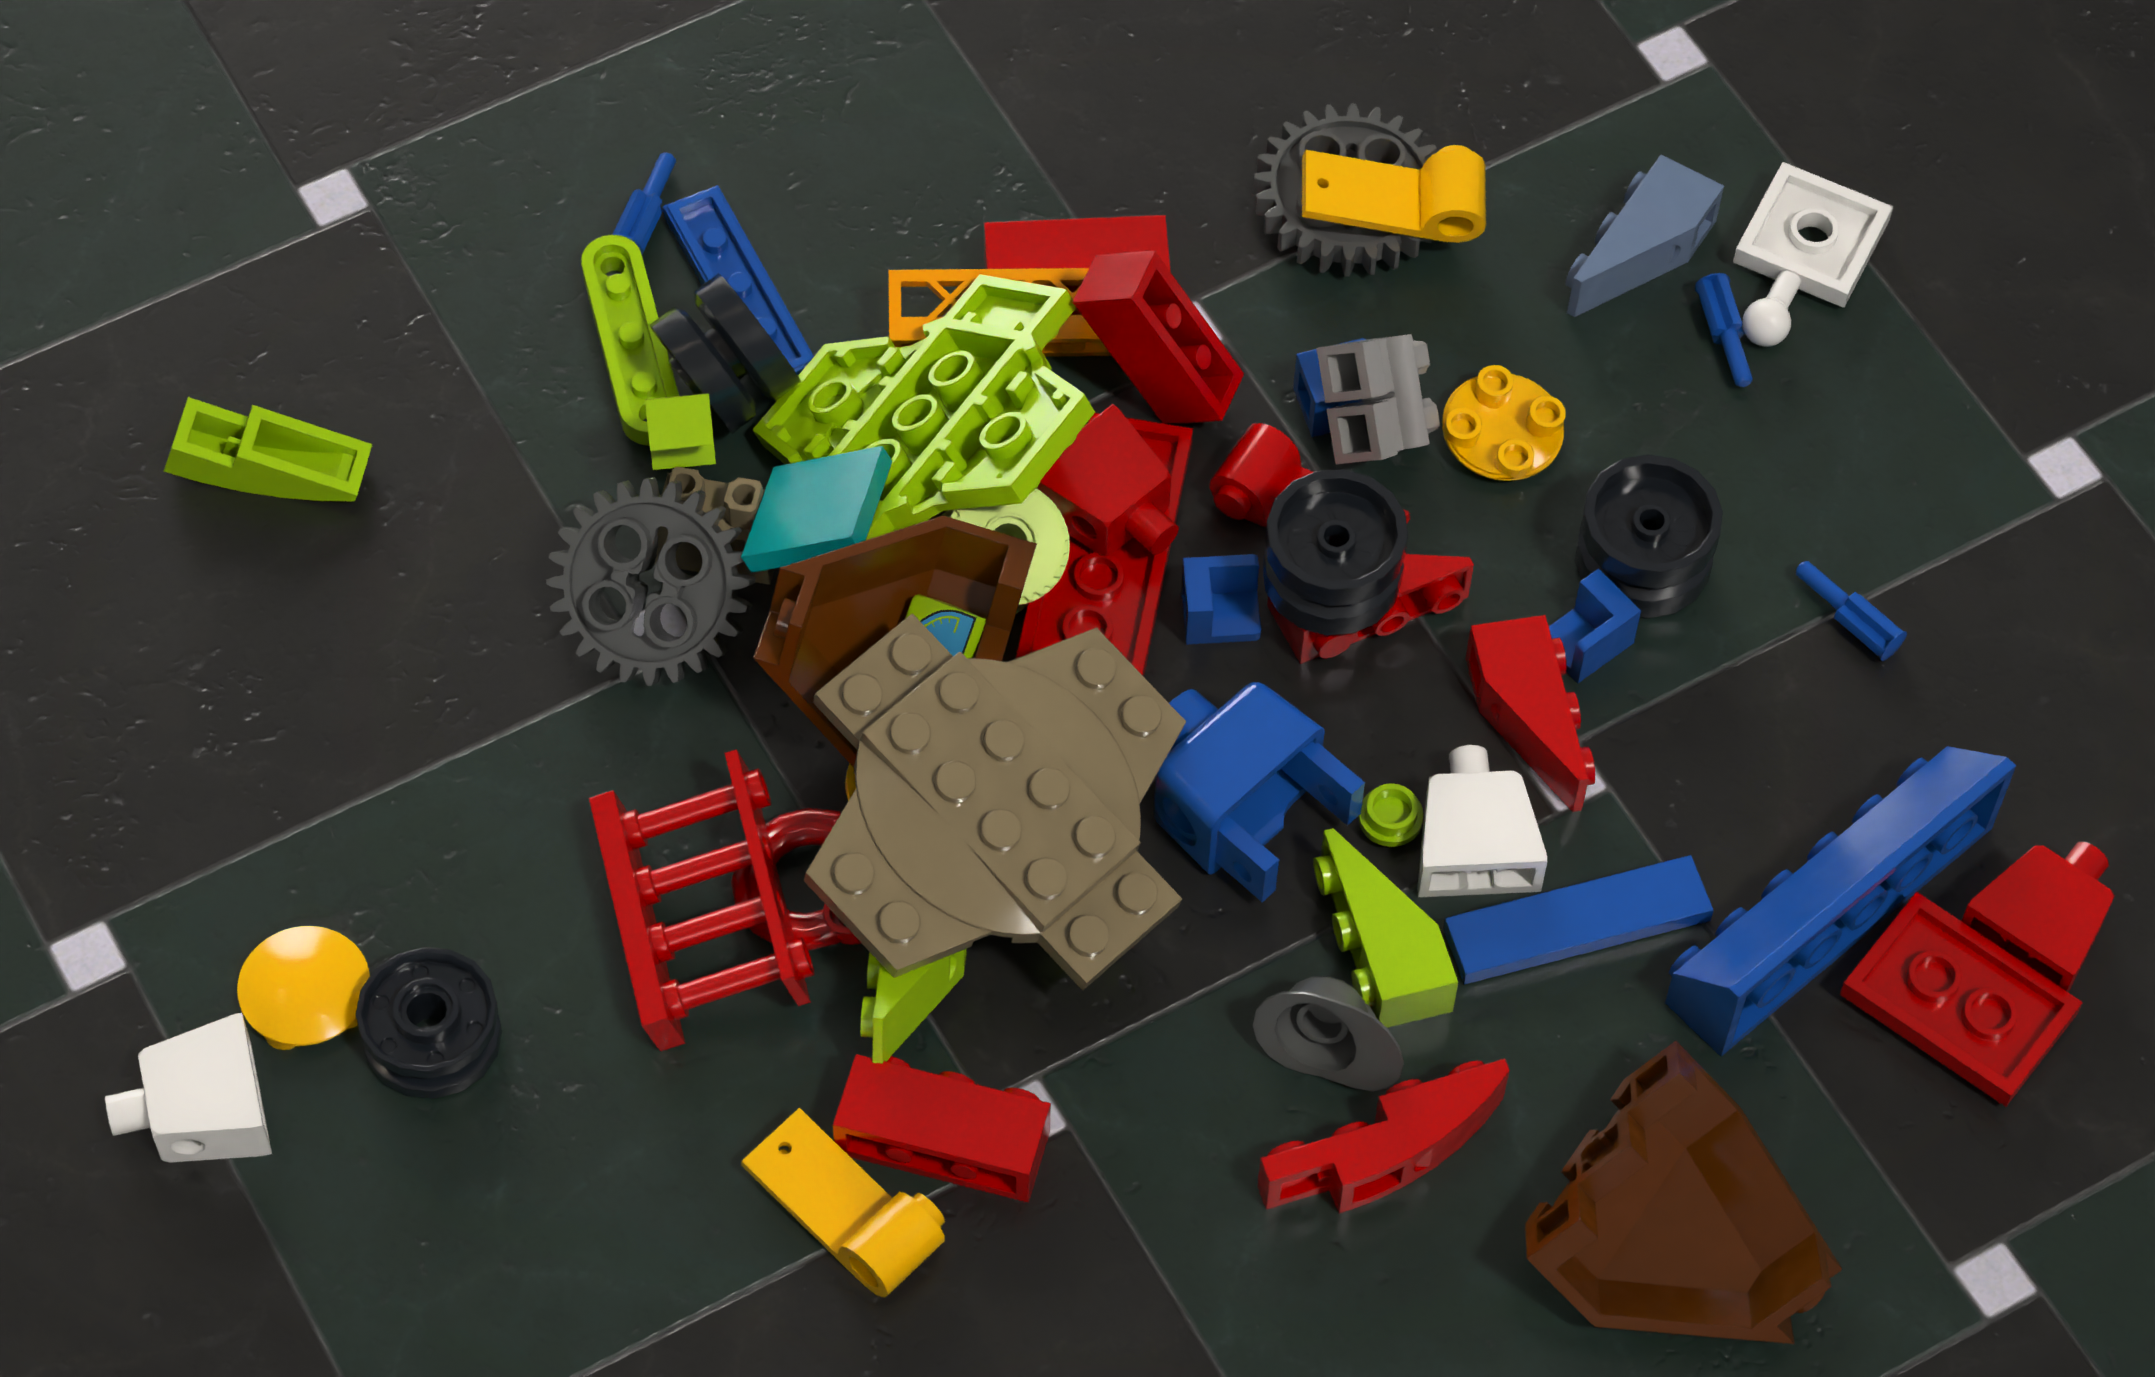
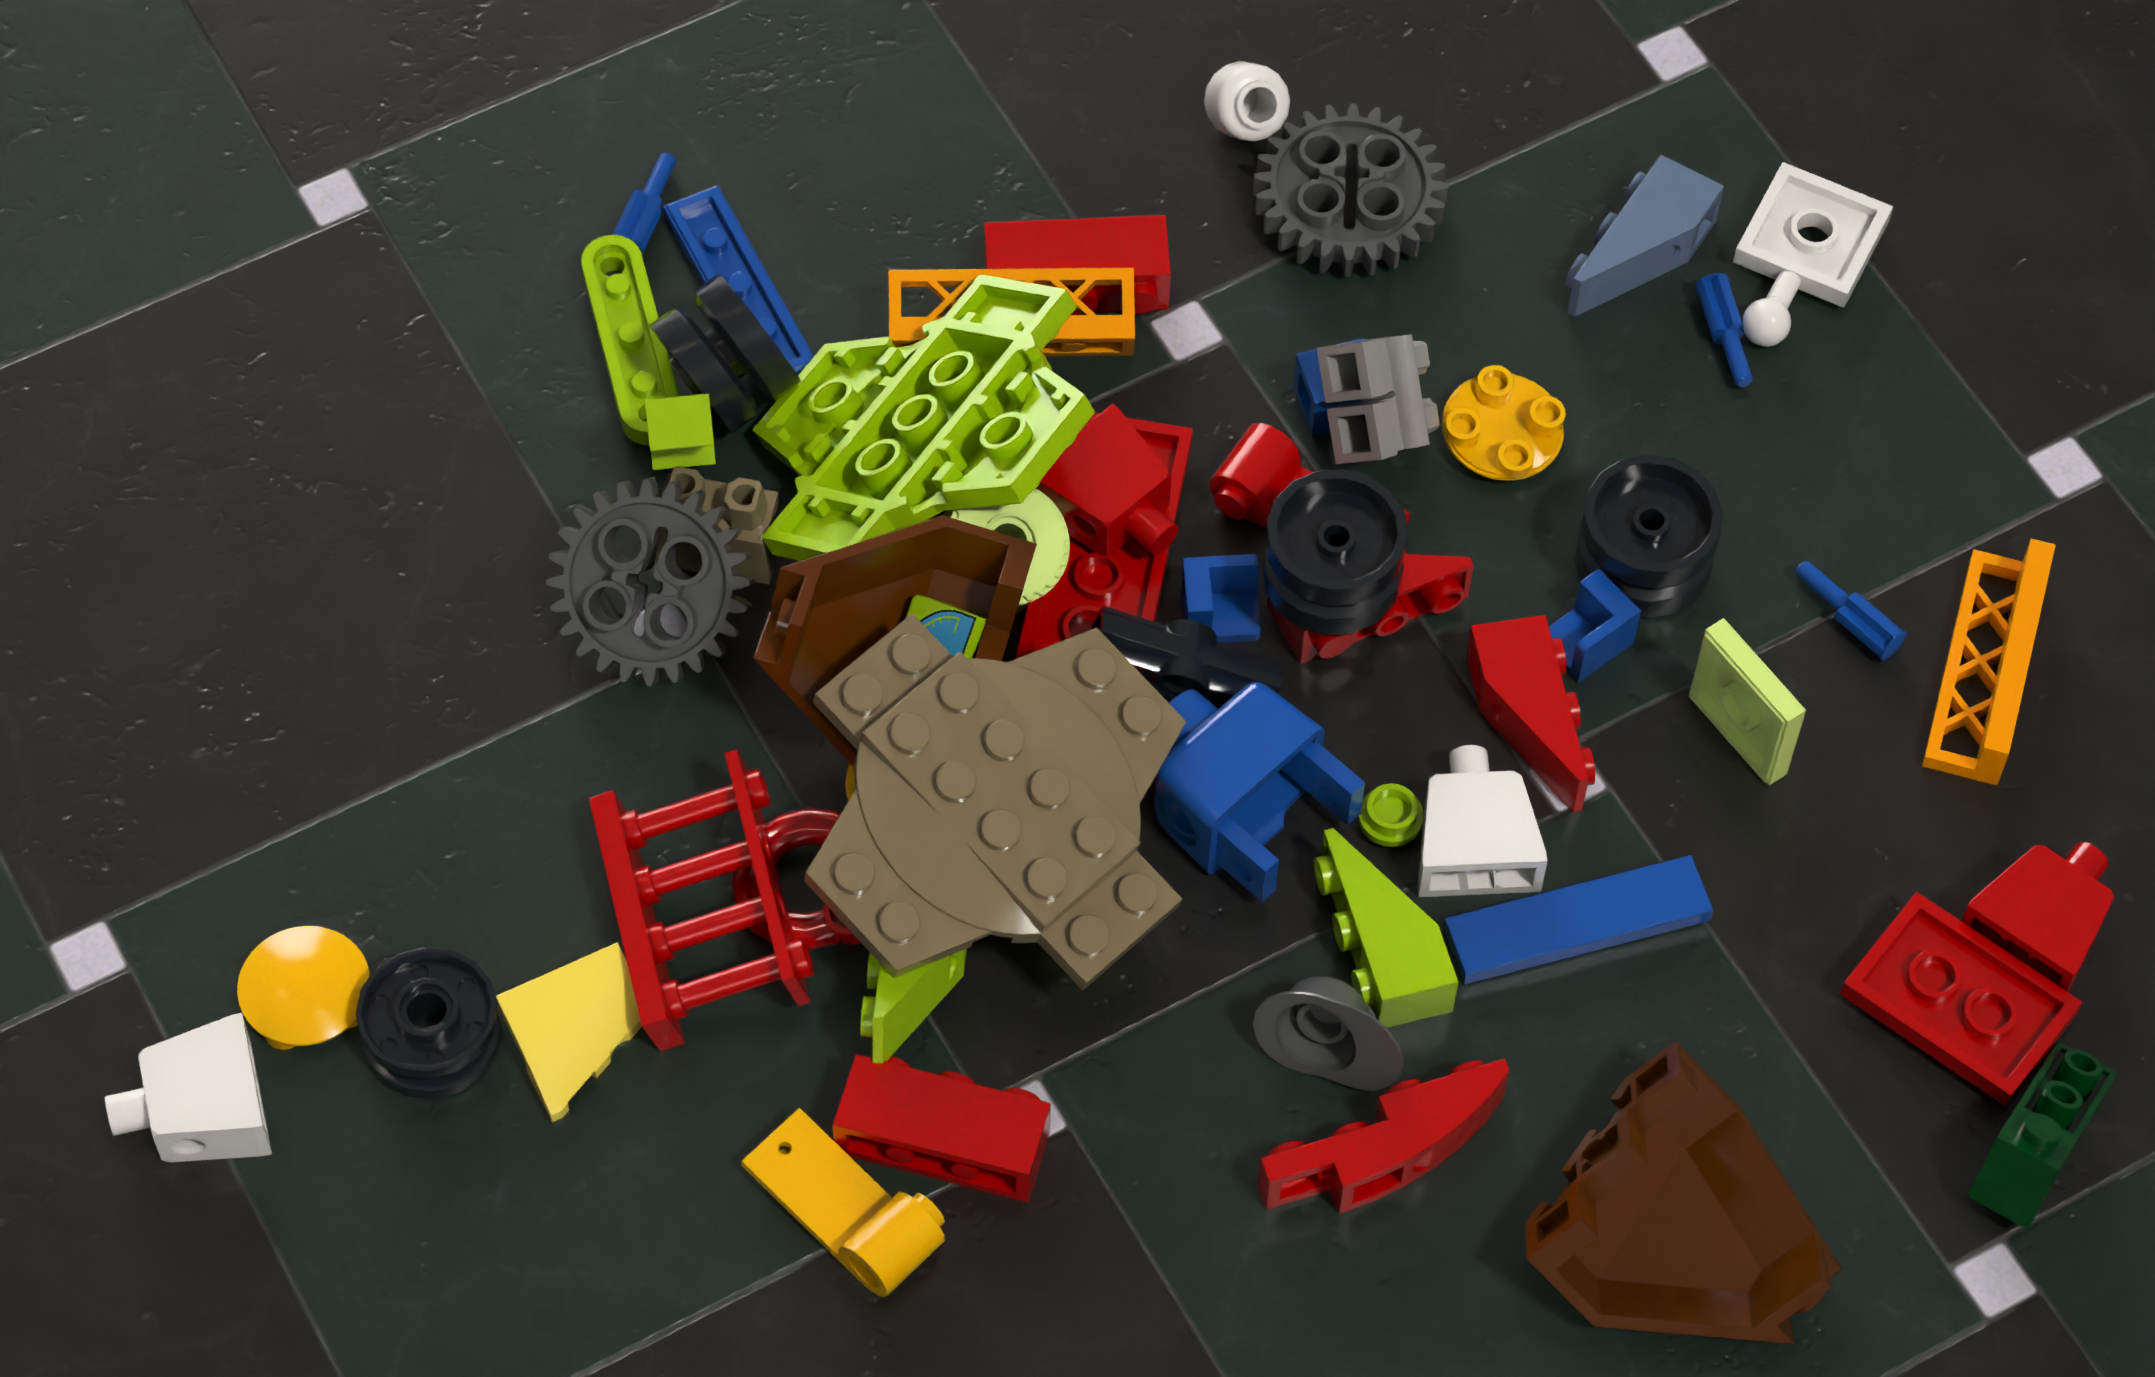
(266, 454): lime slope -> none
(571, 1023): none -> light yellow slope
(816, 507): teal tile -> none
(1158, 337): red brick -> none
(1185, 656): none -> black piece
(1247, 101): none -> white head
(1433, 203): yellow door -> none
(1746, 702): none -> yellowish green tile
(1837, 895): blue slope -> none
(2012, 661): none -> light orange fence
(2042, 1134): none -> dark green slope

